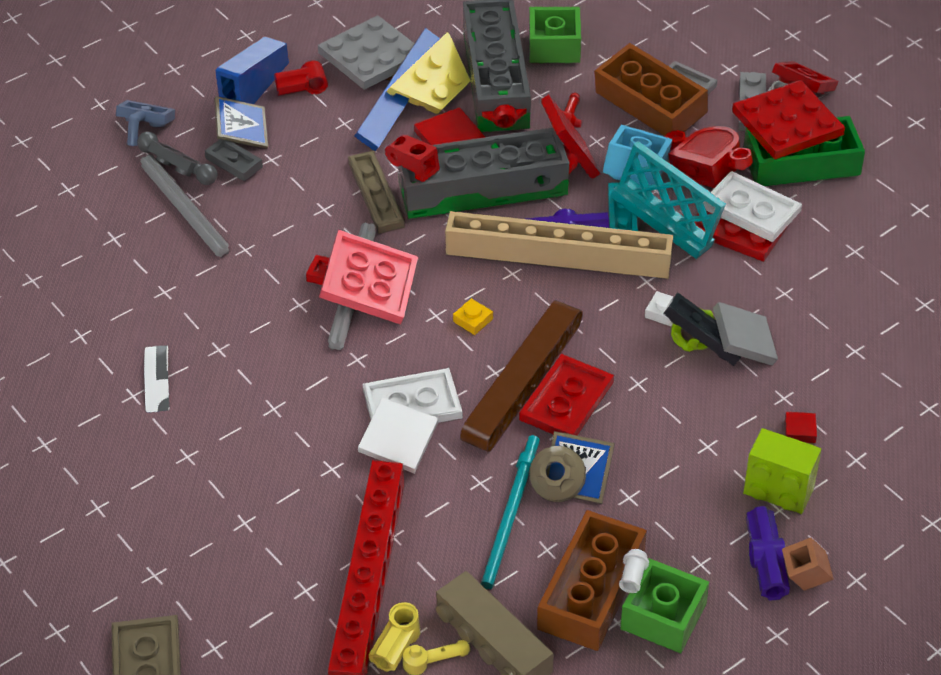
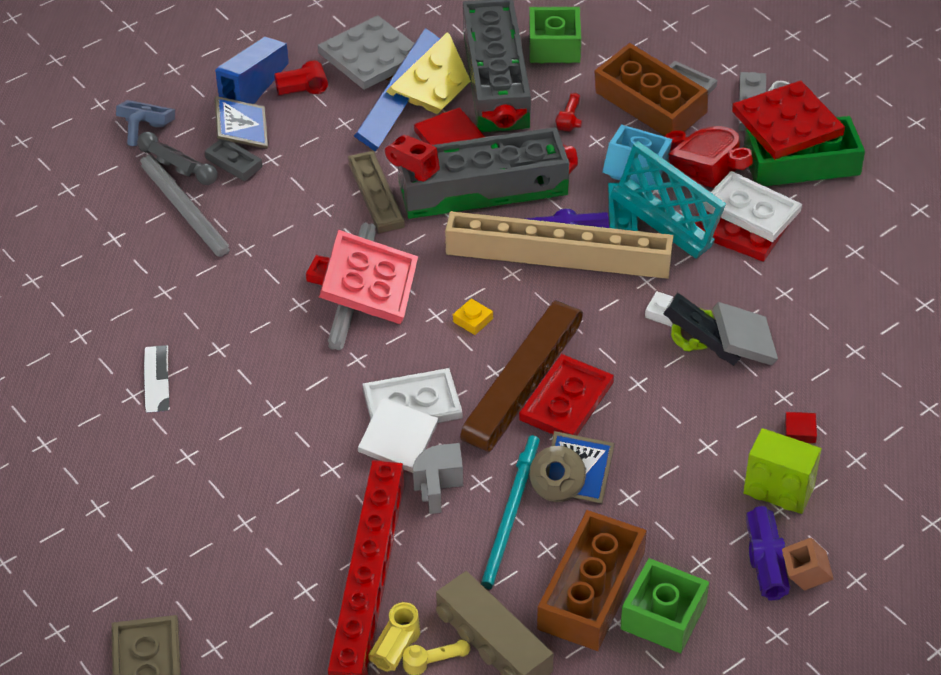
(436, 469): none -> light grey brick
(570, 136): red tile -> none
(635, 564): white pin -> none
(792, 72): red plate -> none

